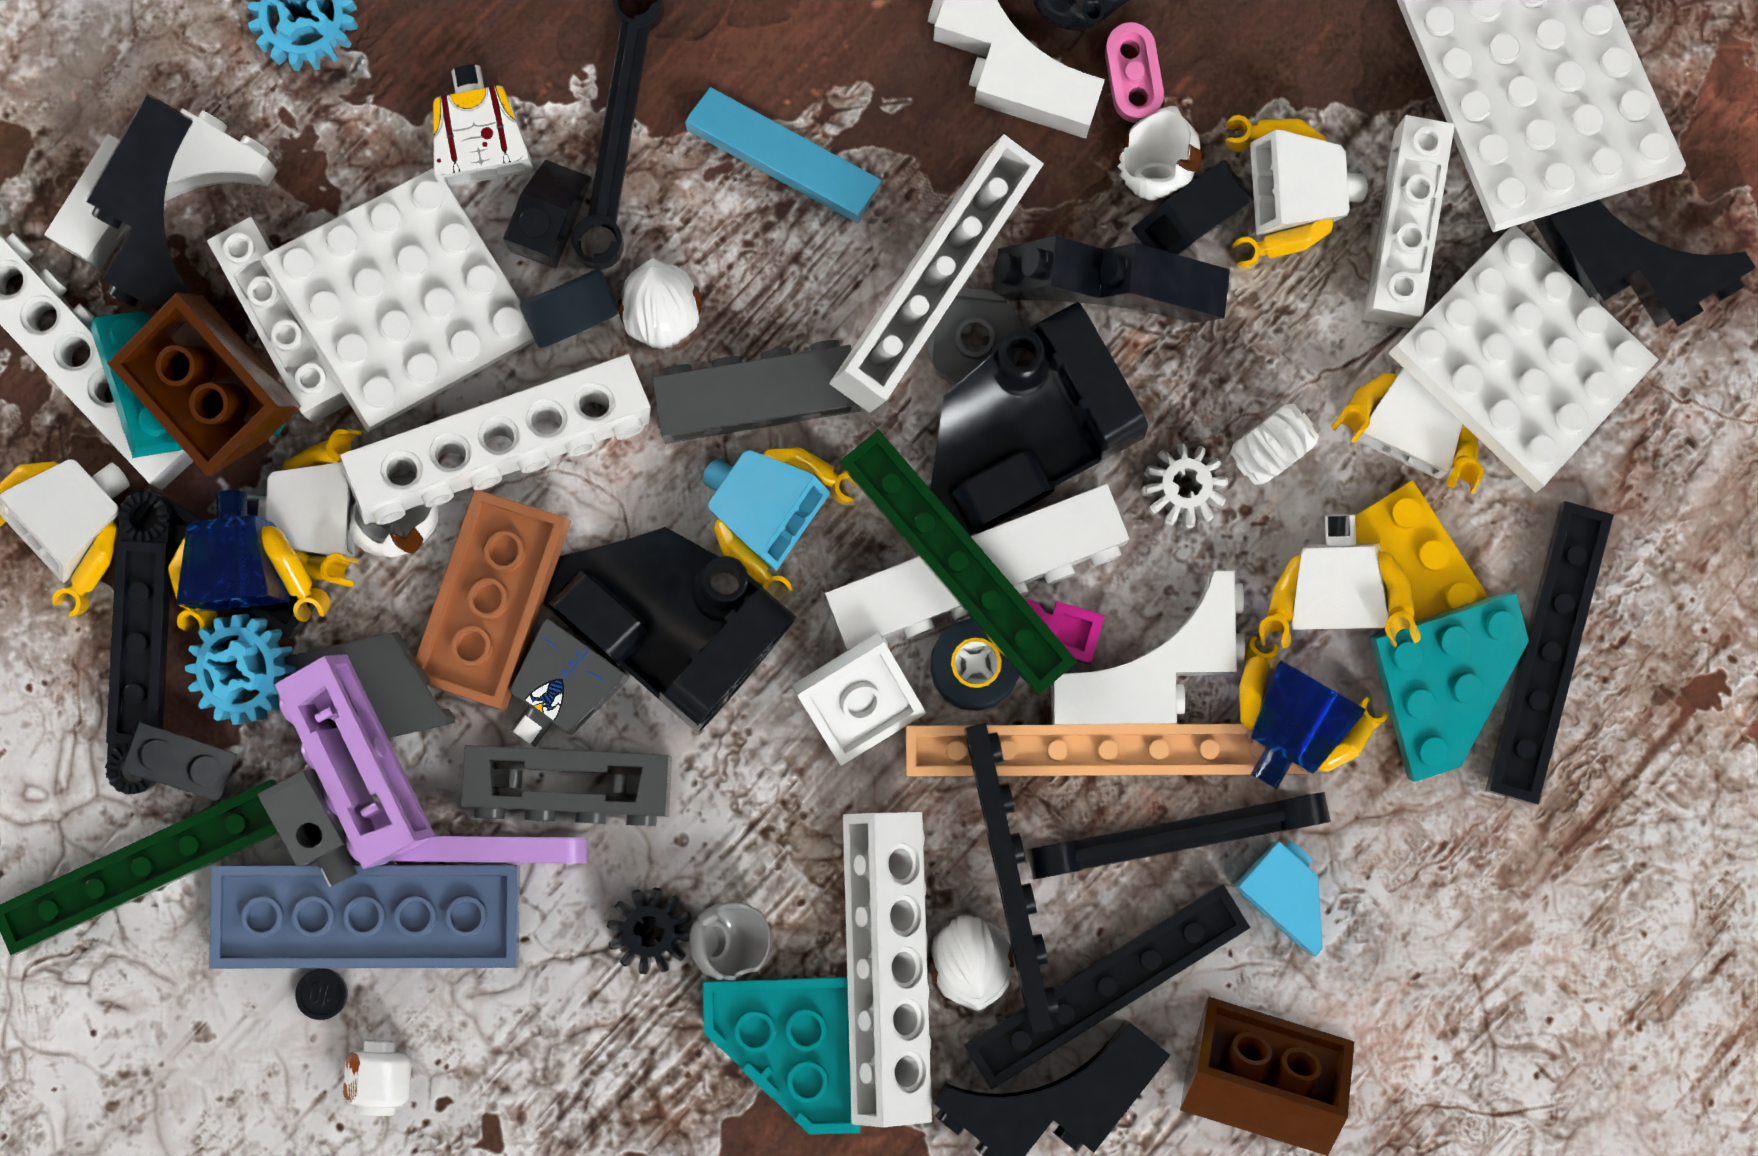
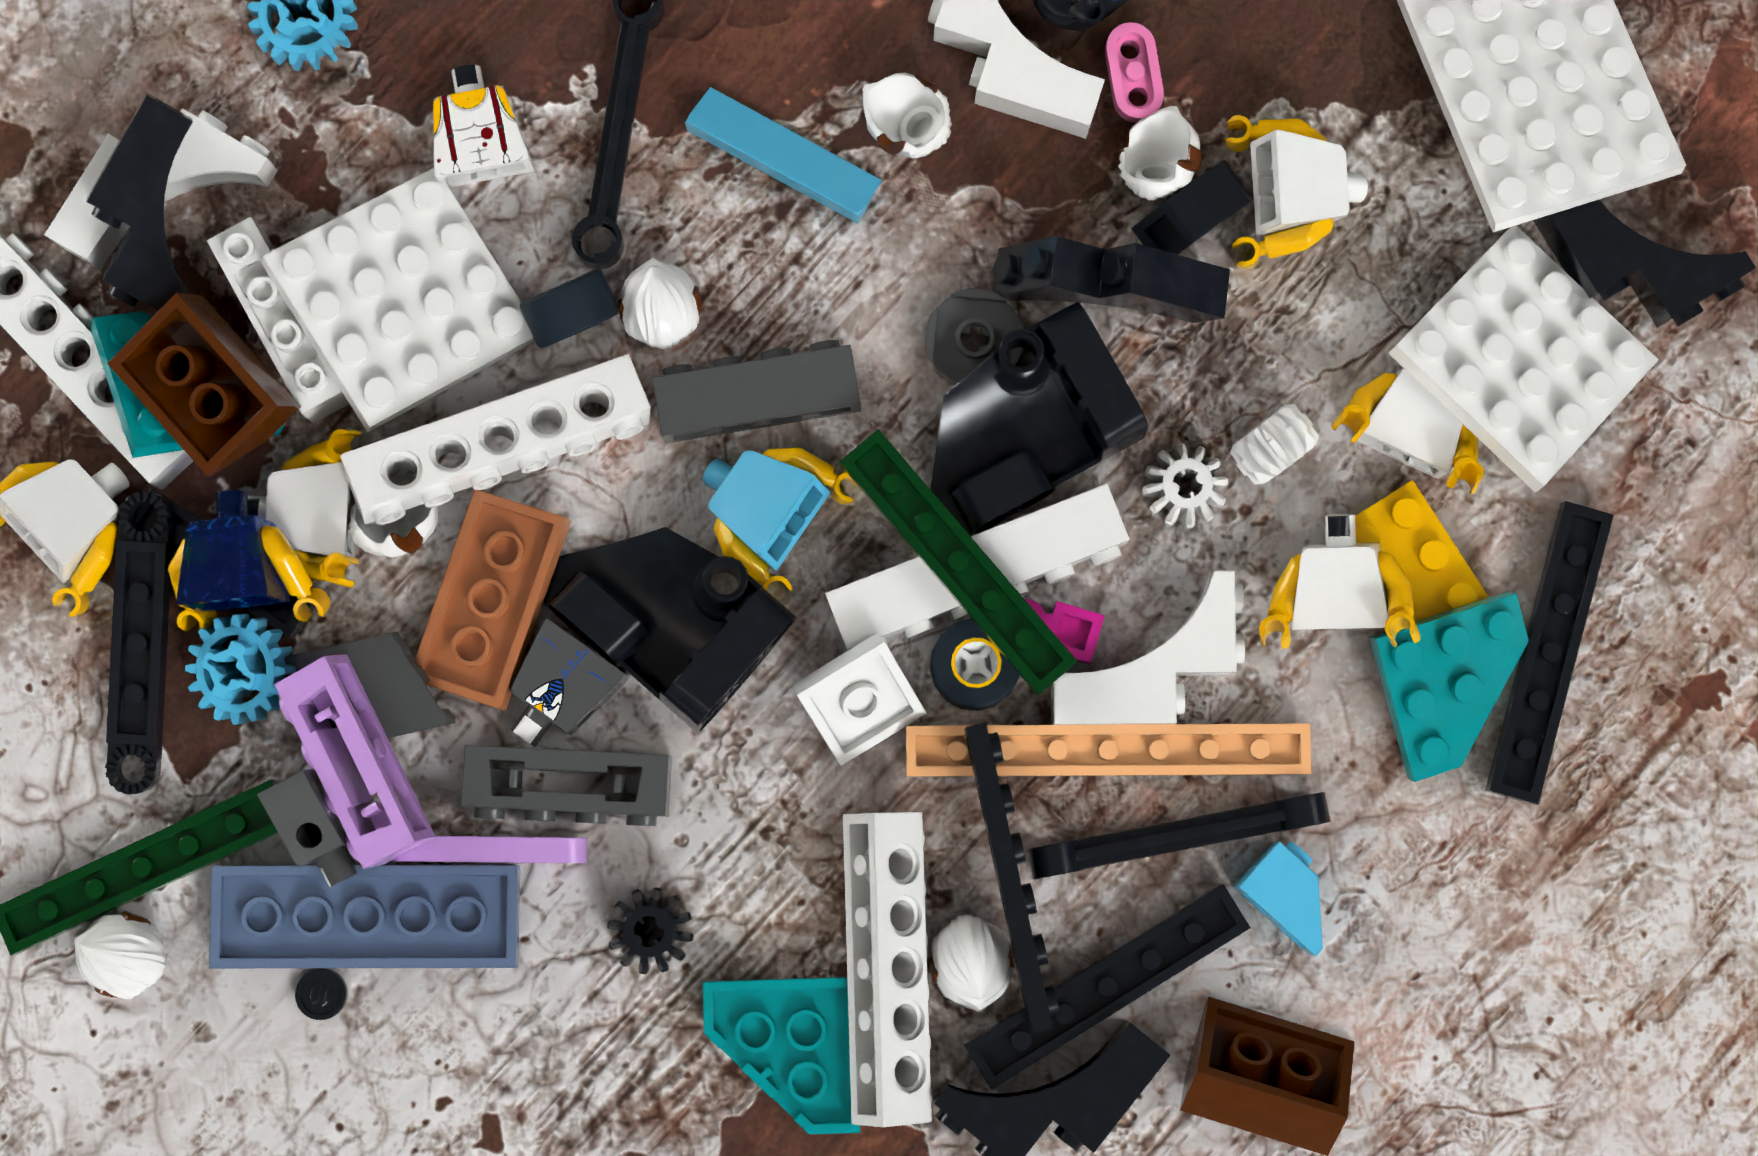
(120, 954): none -> white hair
(177, 761): black plate -> none
(377, 1079): white head -> none
(546, 213): black slope -> none
(730, 940): light grey hair -> none
(906, 115): none -> white hair
(936, 274): white brick -> none
(1298, 719): clear blue torso -> none
(1408, 222): white brick -> none

